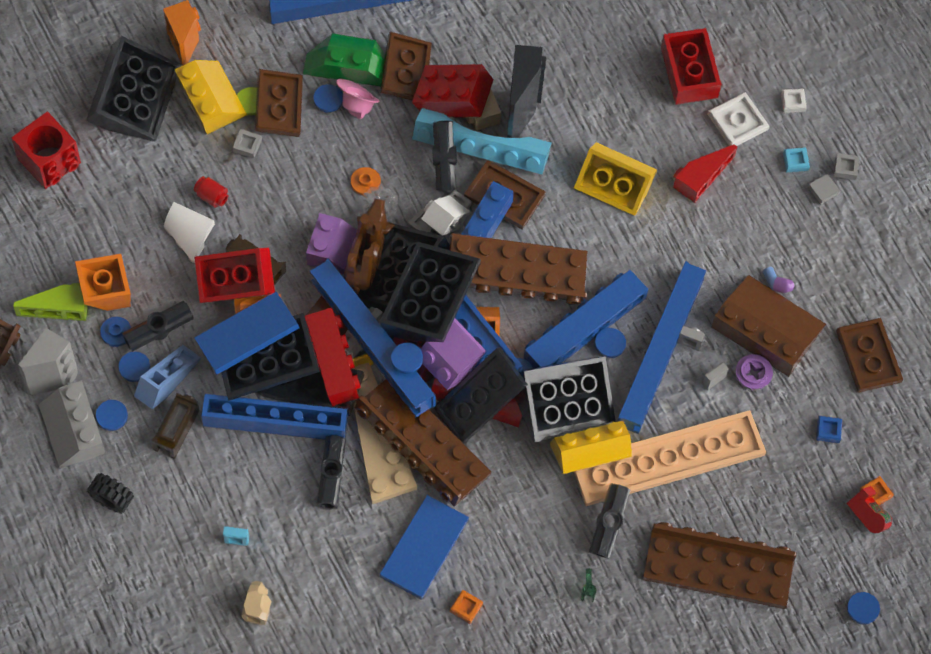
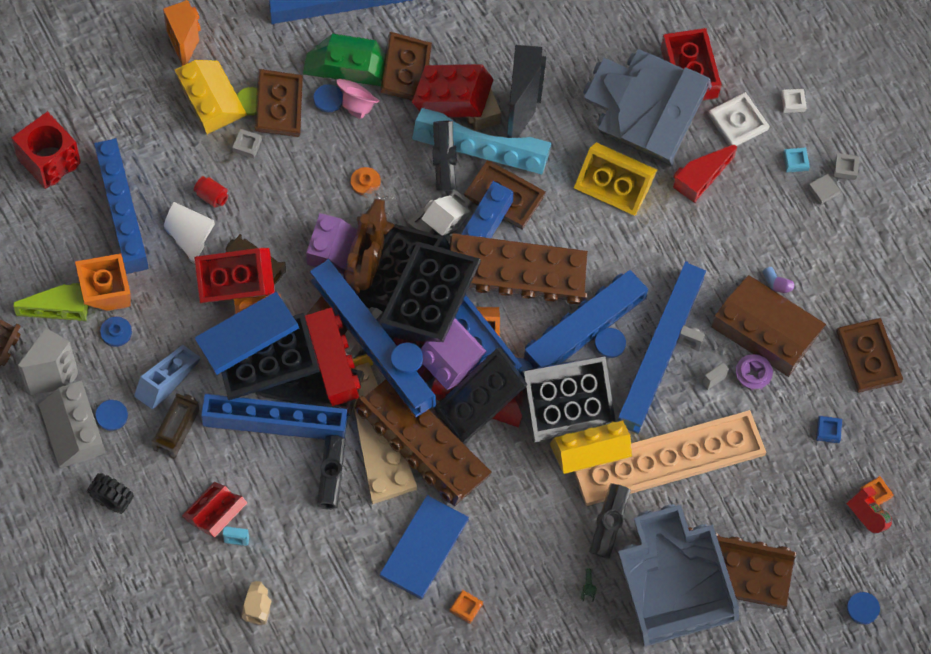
(121, 206): none -> blue brick
(133, 90): black slope -> none
(133, 366): blue piece -> none
(145, 333): black piece -> none
(214, 509): none -> red slope
(646, 103): none -> sand blue panel
(677, 577): none -> sand blue panel

